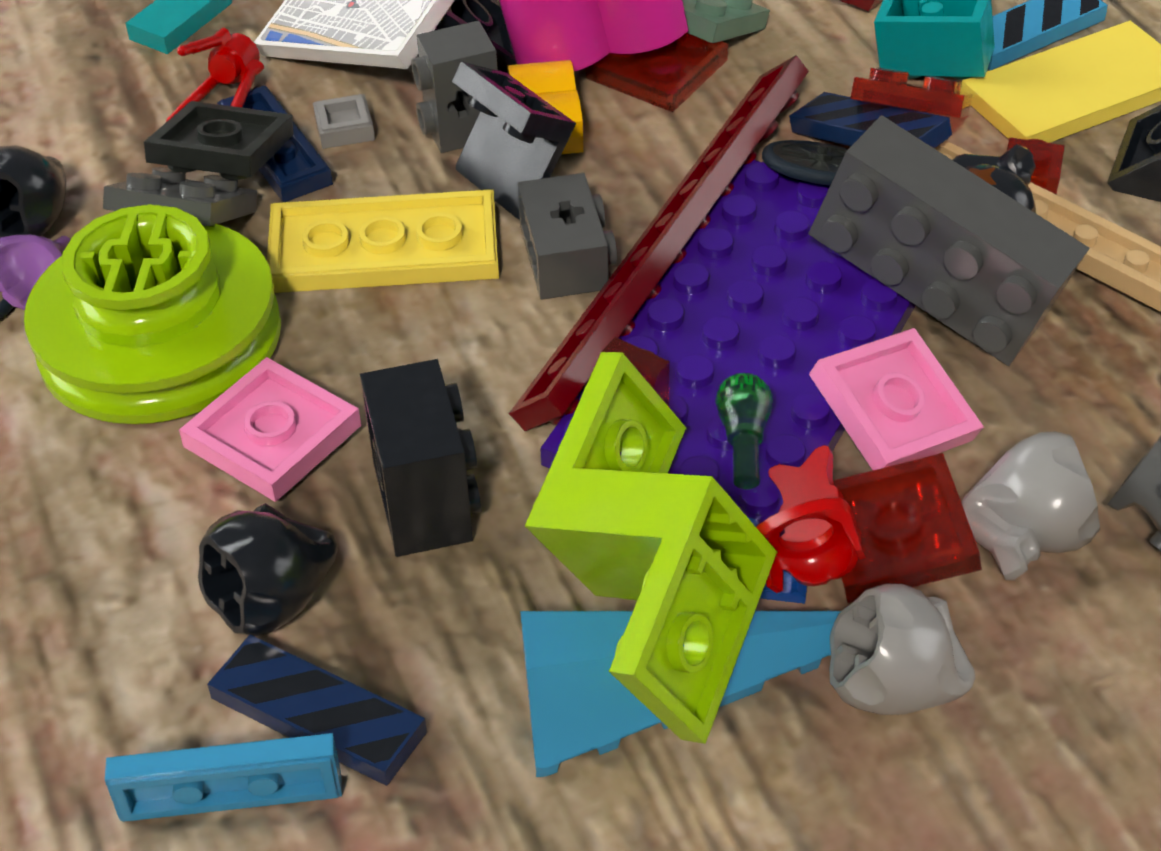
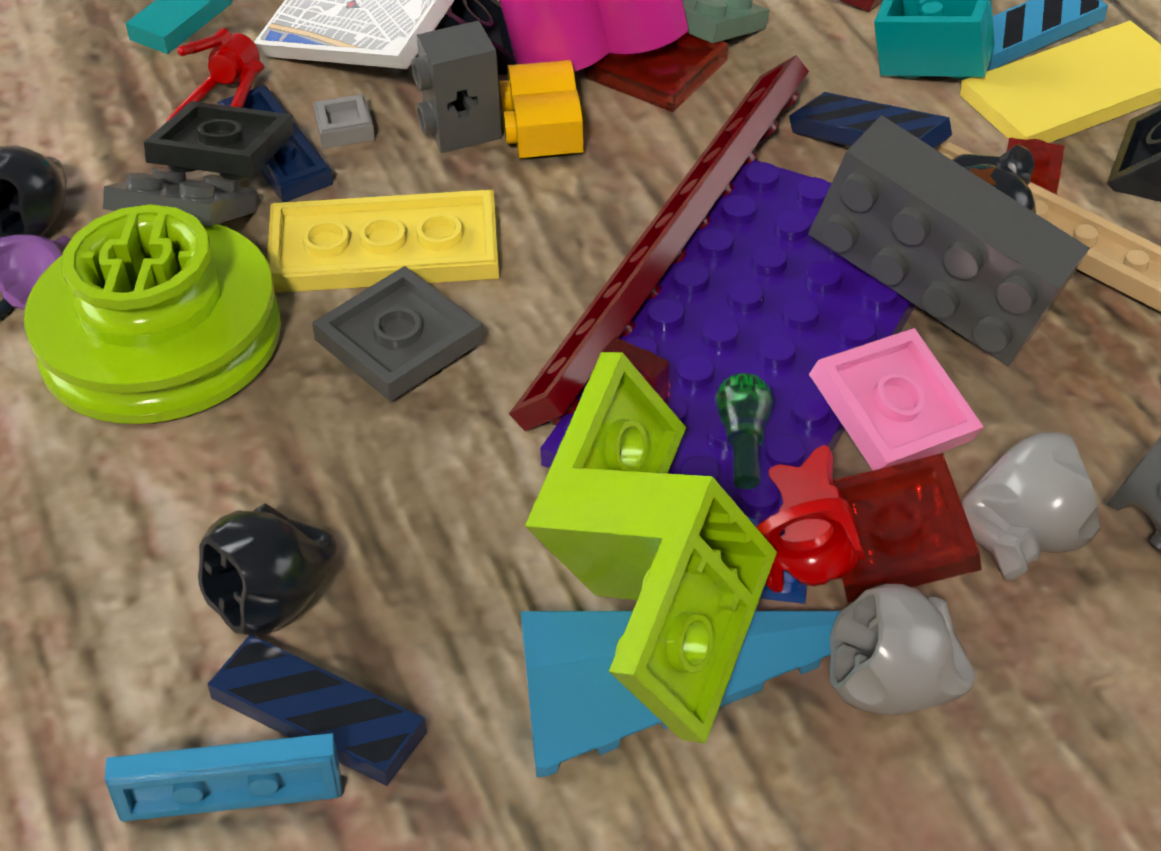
(270, 428): bright pink plate -> none
(397, 333): none -> dark grey plate
(421, 456): black brick -> none
(513, 137): bracket -> none
(565, 235): dark grey brick -> none
(804, 160): wheel -> none
(891, 88): clear red plate -> none

